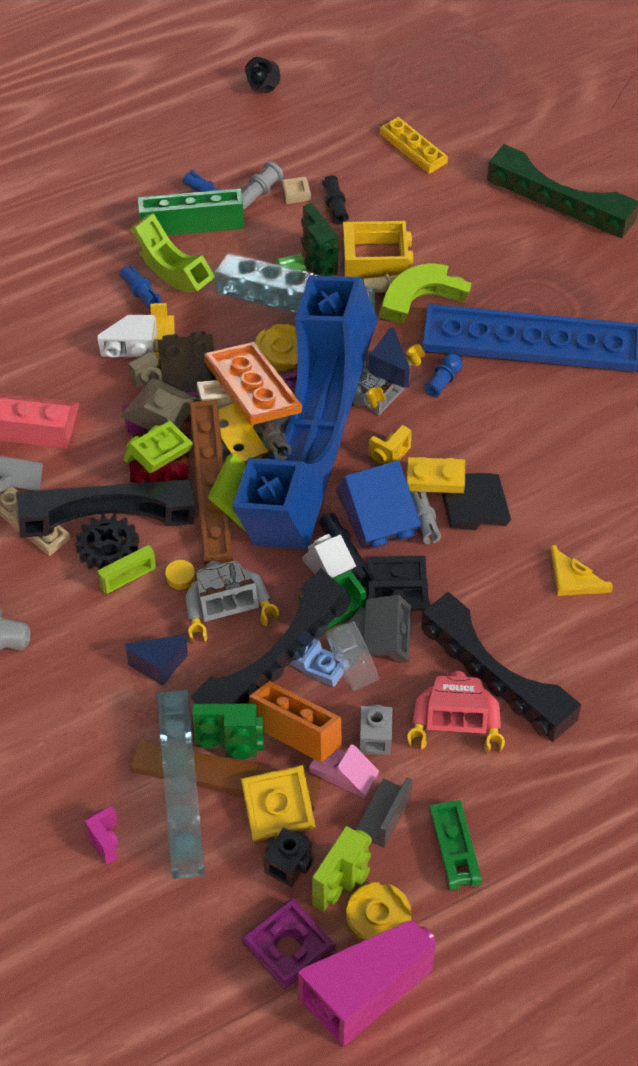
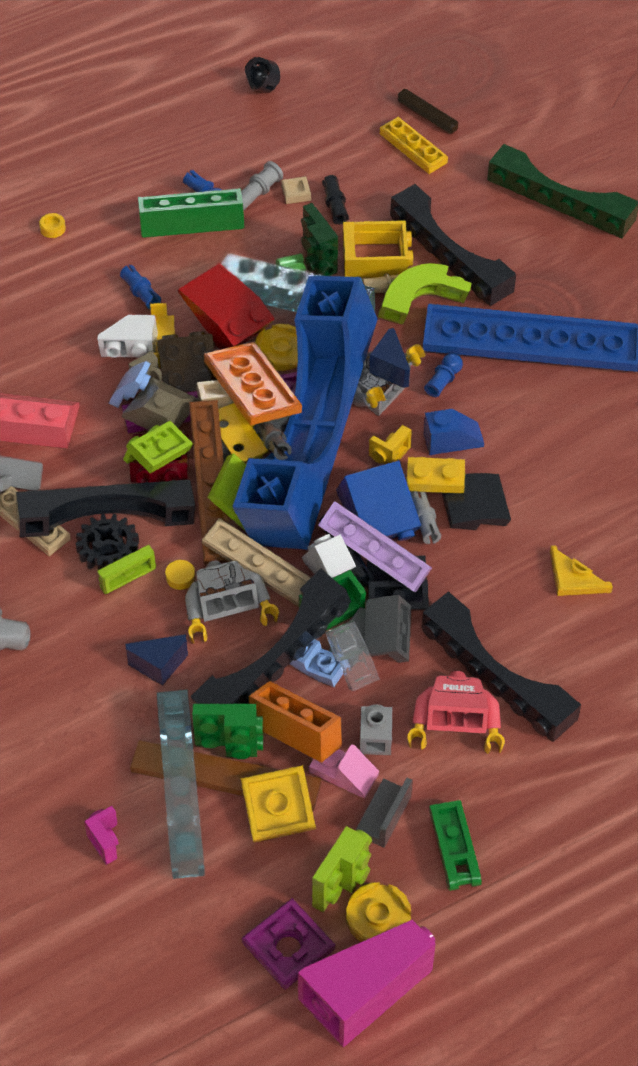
(52, 225): none -> yellow tile
(131, 382): none -> light blue slope
(167, 261): lime arch -> none
(226, 307): none -> red slope
(238, 547): none -> tan tile
(288, 856): black brick -> none
(375, 546): none -> lavender plate
(428, 111): none -> dark brown axle
(451, 432): none -> blue slope
(489, 278): none -> black arch

